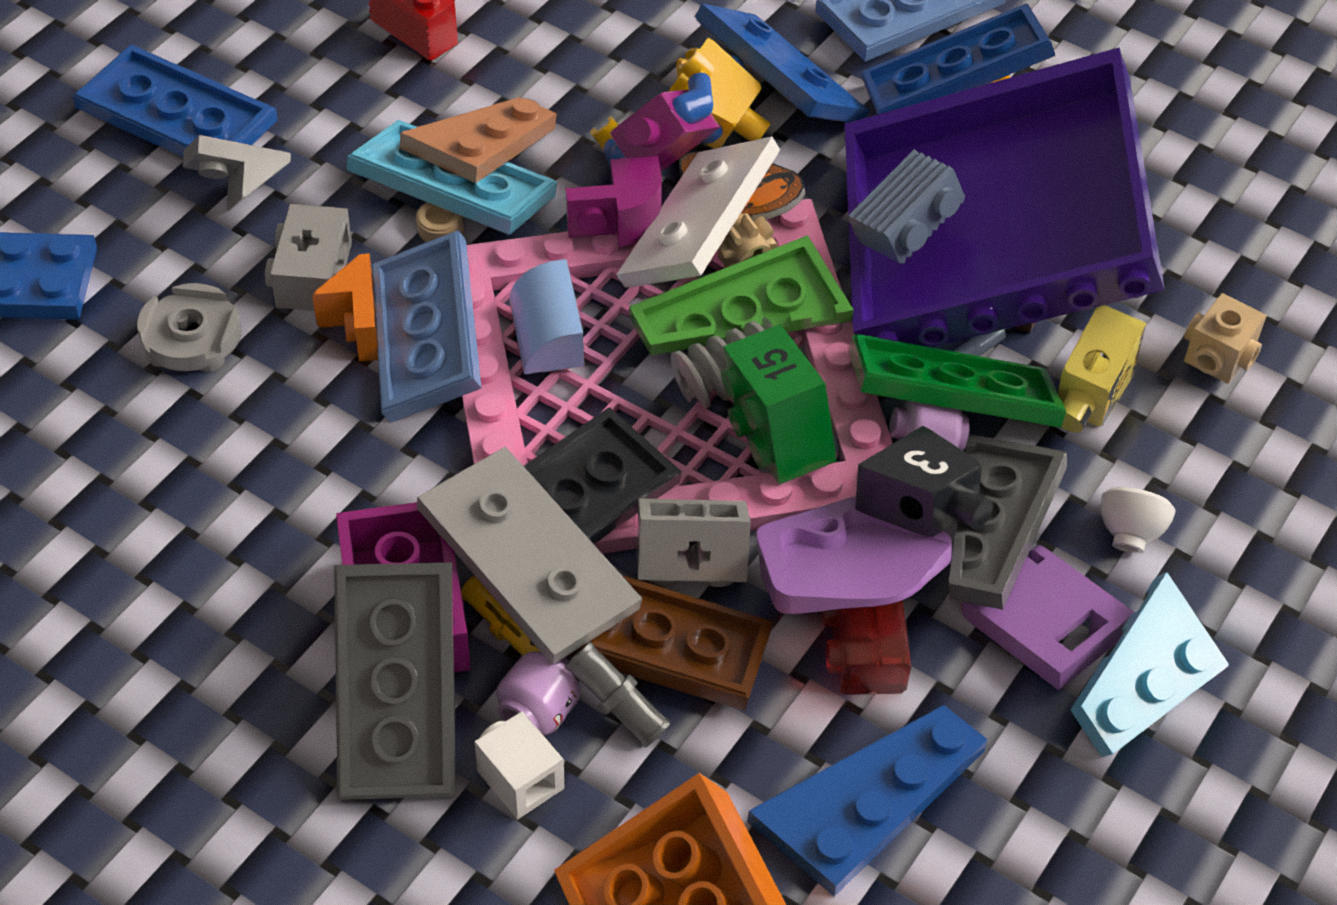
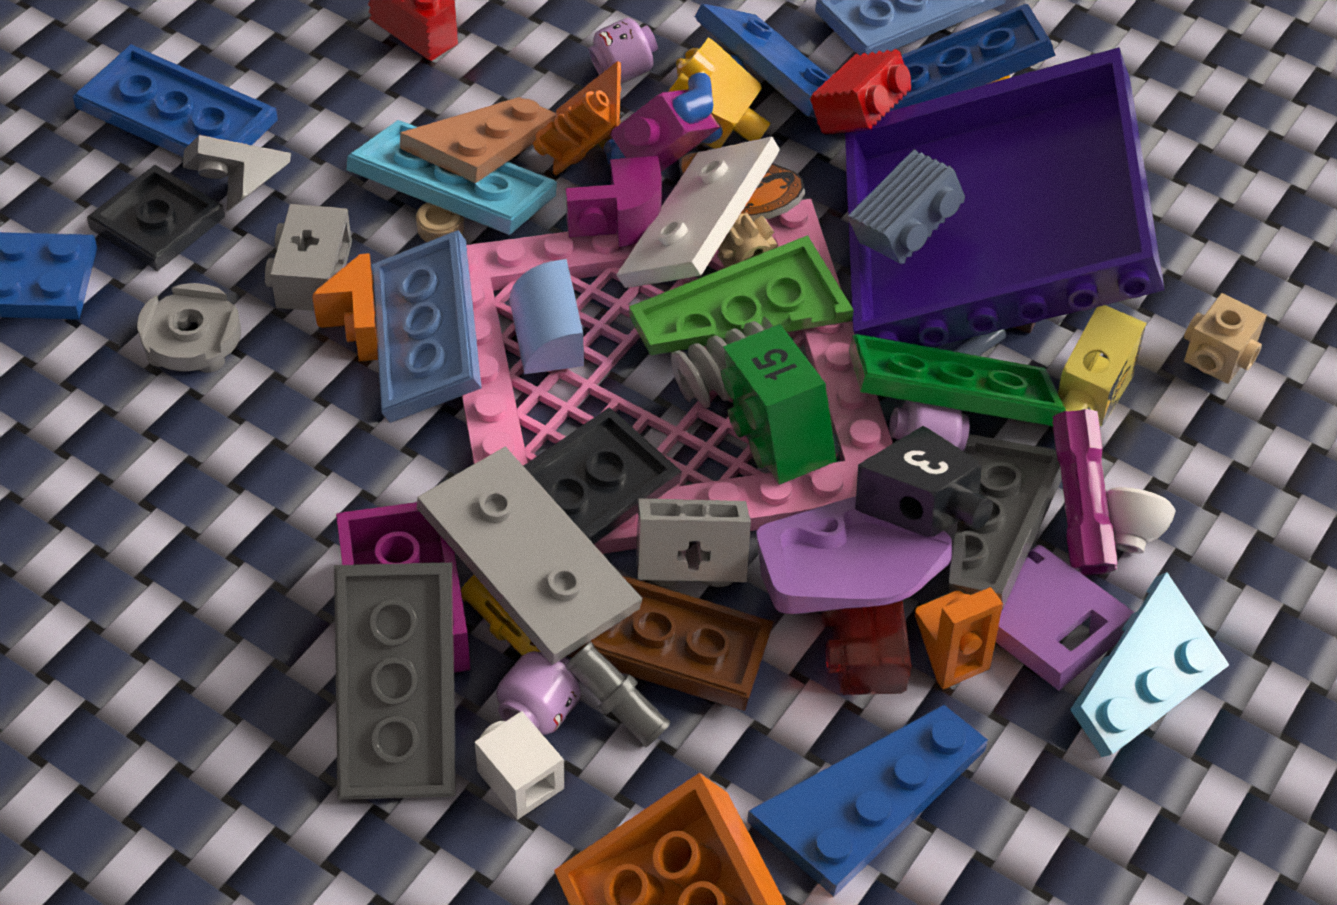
(156, 217): none -> black tile
(582, 121): none -> orange hinge
(624, 43): none -> lavender head
(861, 92): none -> red brick
(960, 634): none -> orange slope
(1089, 528): none -> magenta axle

